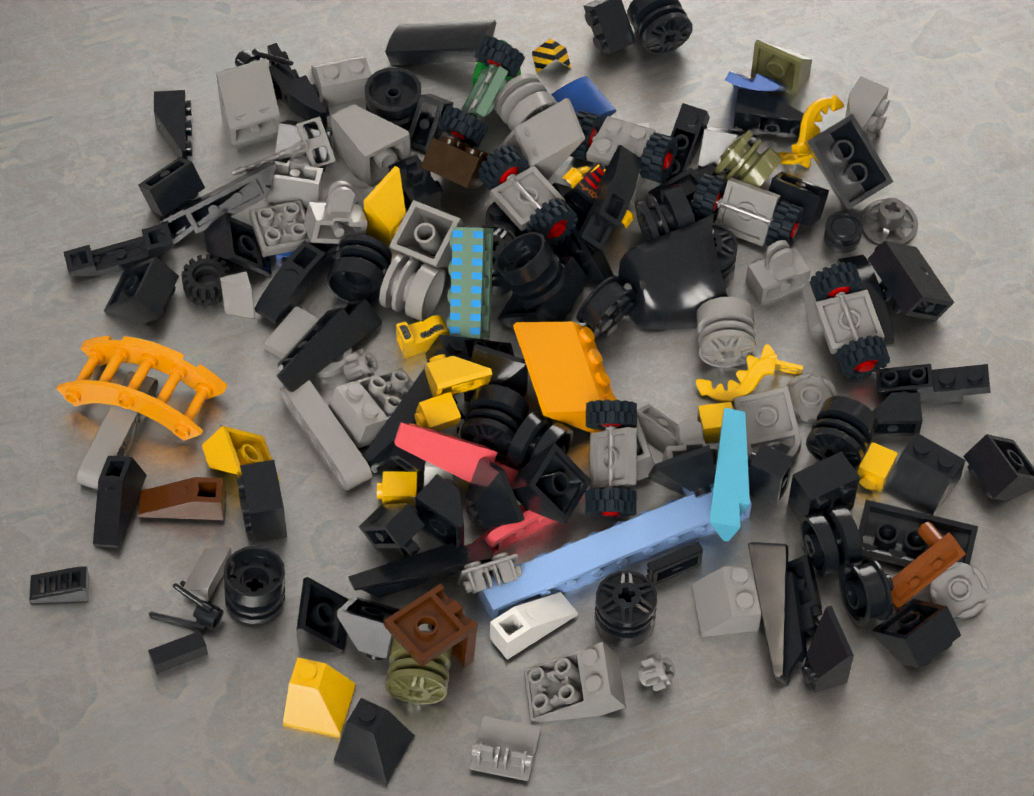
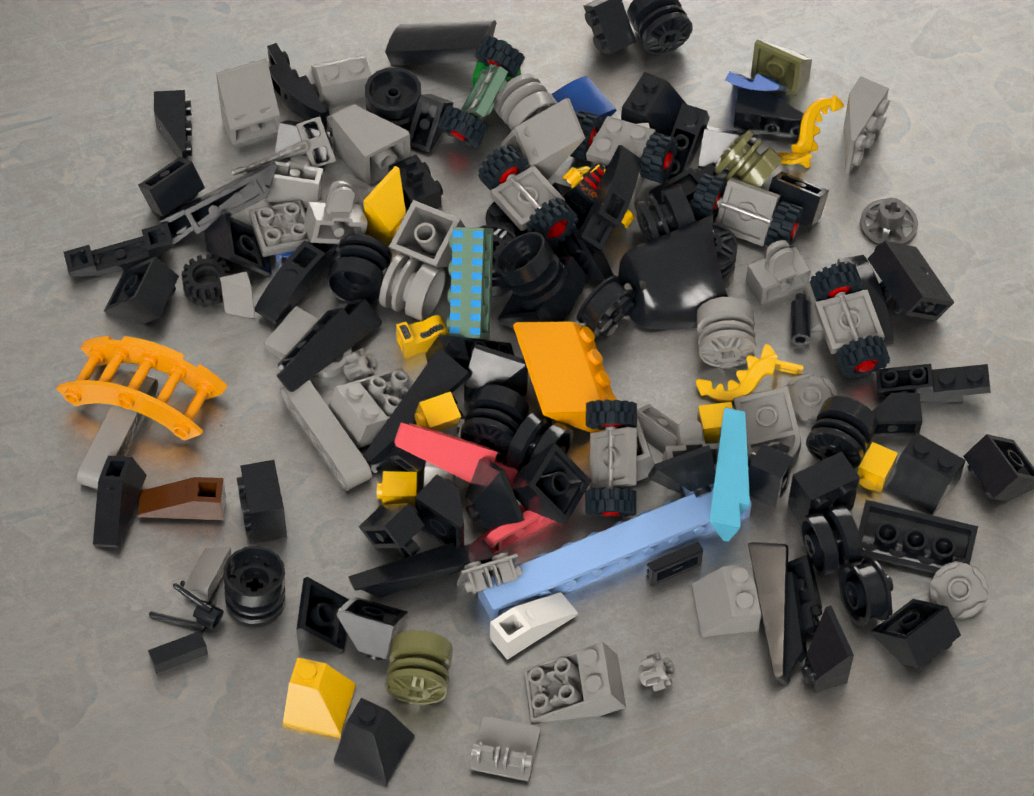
(68, 594): black slope -> none
(233, 447): yellow slope -> none
(246, 57): black plant -> none
(446, 622): reddish brown bracket -> none
(455, 161): dark brown slope -> none
(455, 375): yellow slope -> none
(548, 53): sticker -> none
(625, 609): black wheel -> none
(653, 102): none -> black slope
(800, 320): none -> black cylinder
(843, 232): black wheel -> none
(848, 162): black slope -> none
(940, 556): dark orange piece -> none

